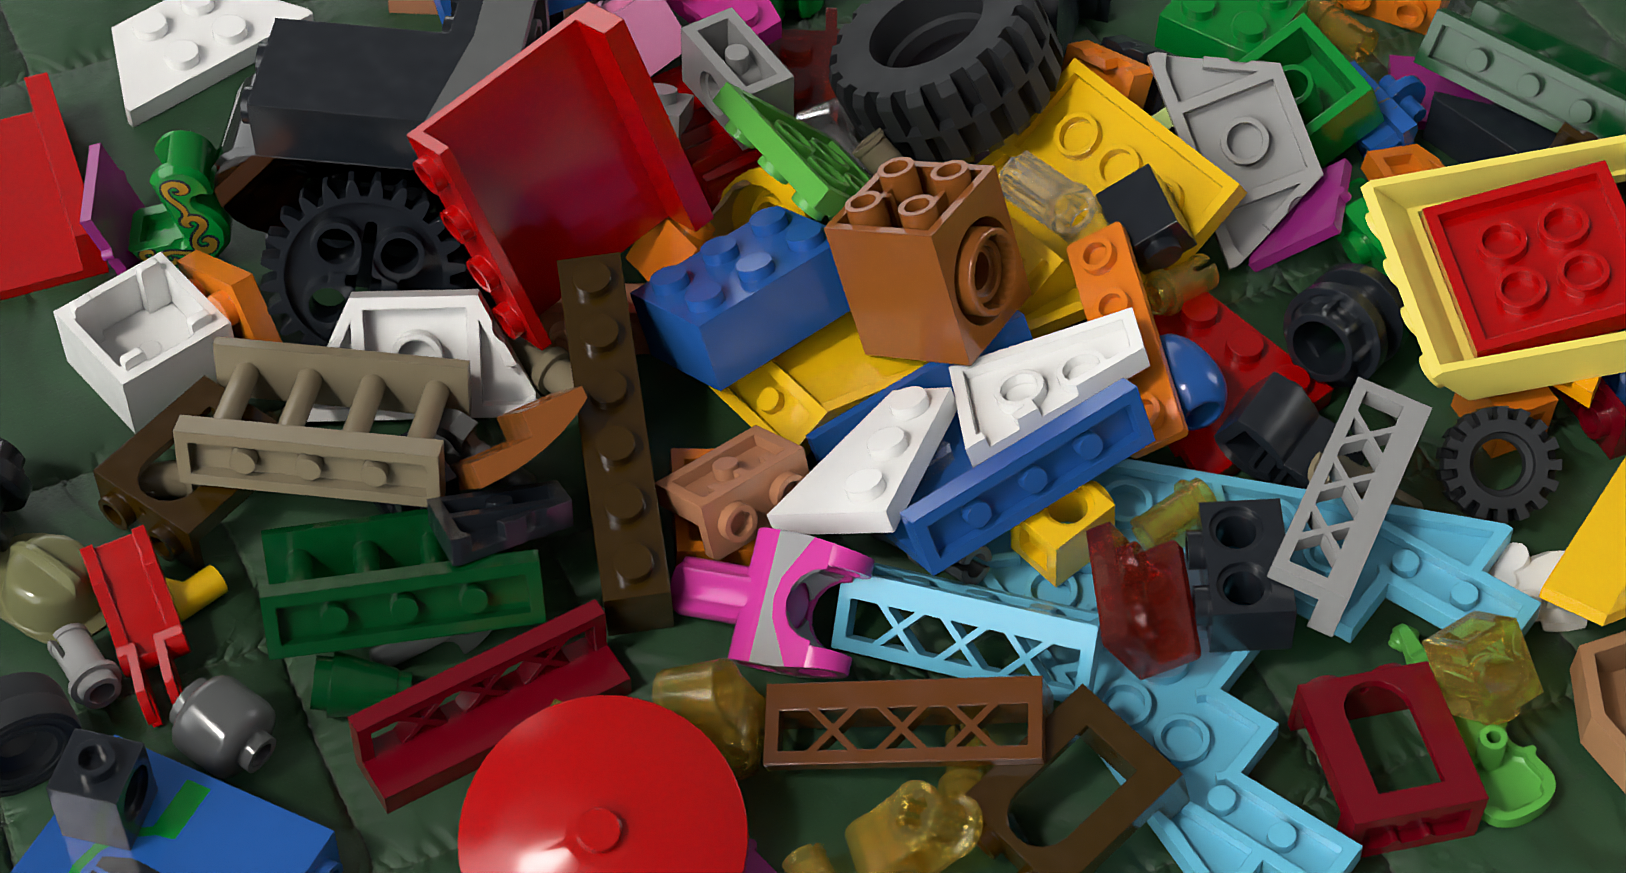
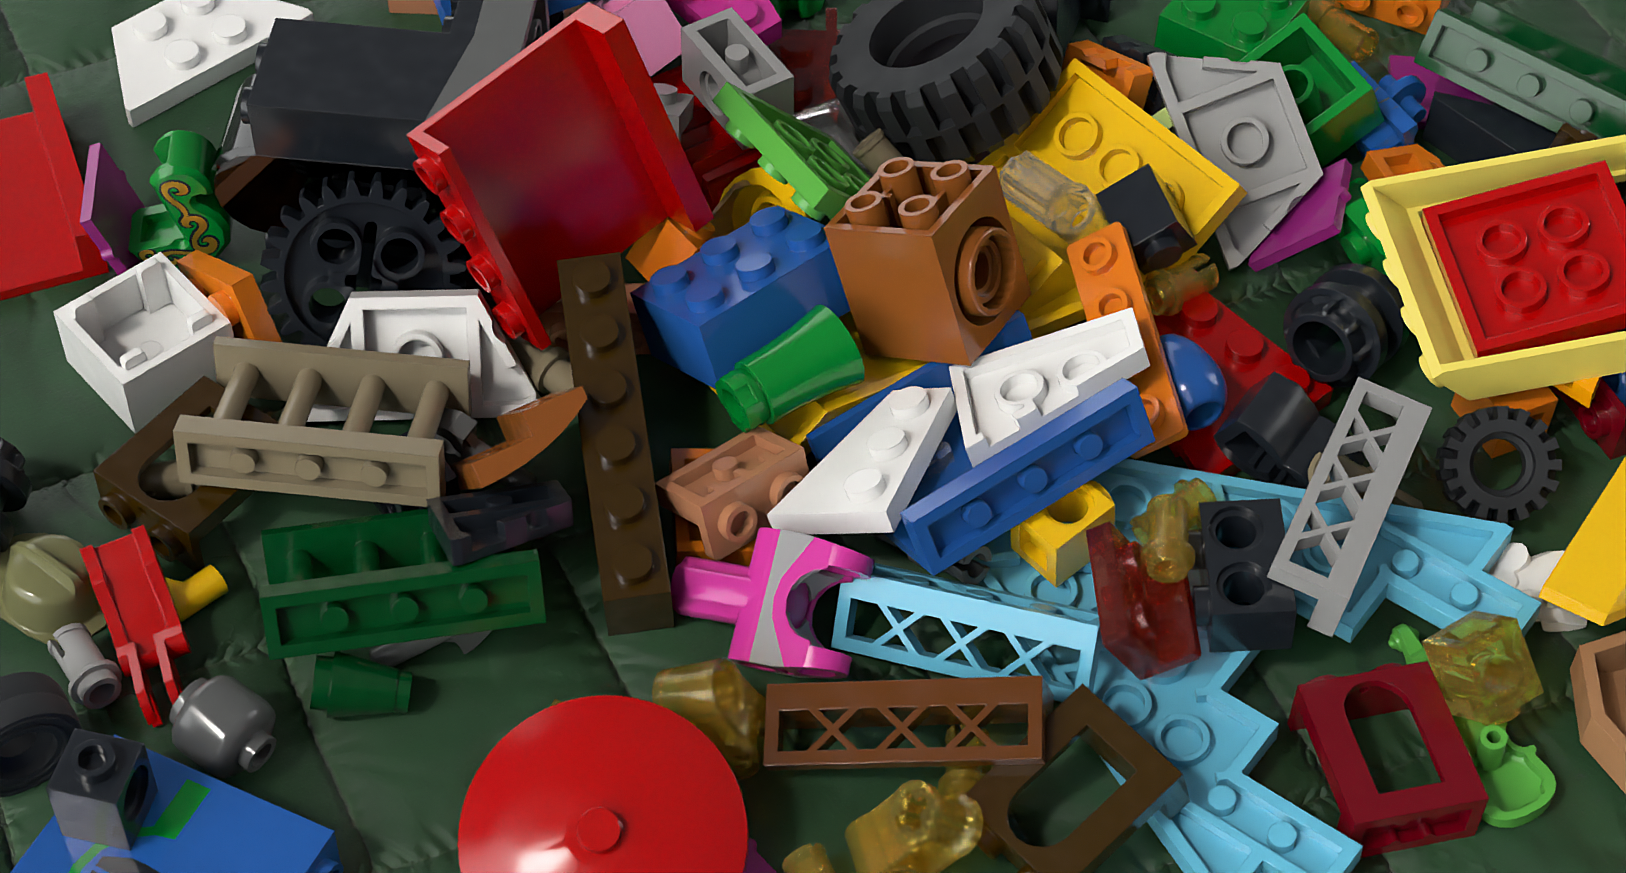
(452, 740): dark red fence -> none
(792, 371): none -> green plant
(1167, 549): none -> clear yellow pin

